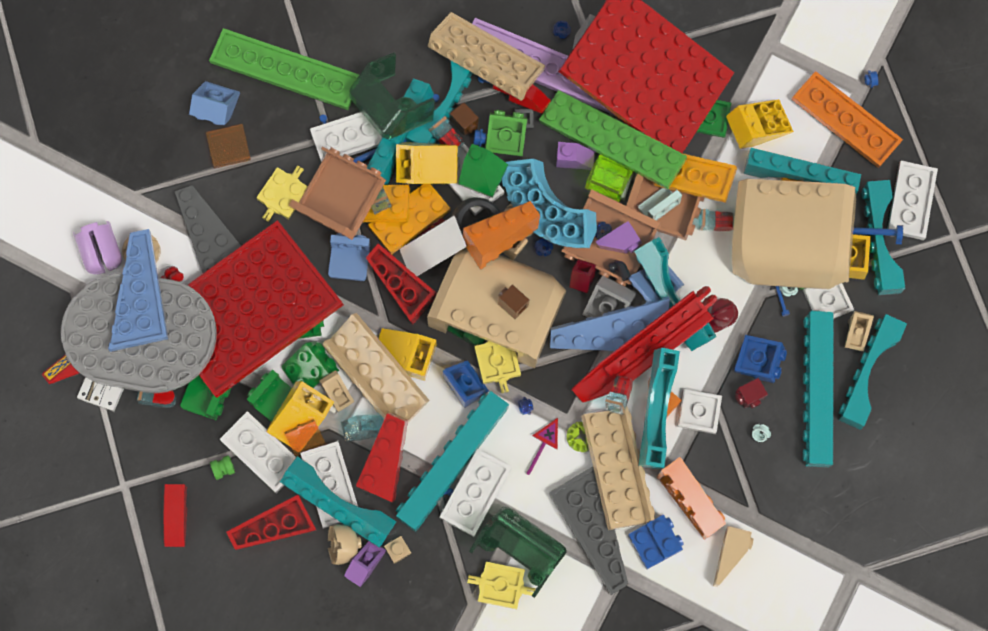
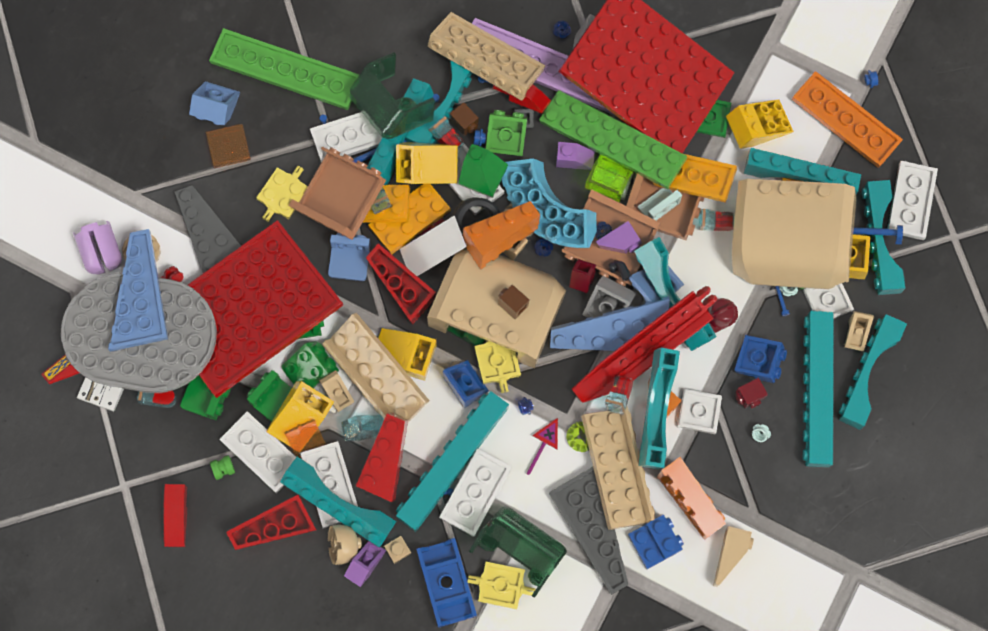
(450, 603): none -> blue piece

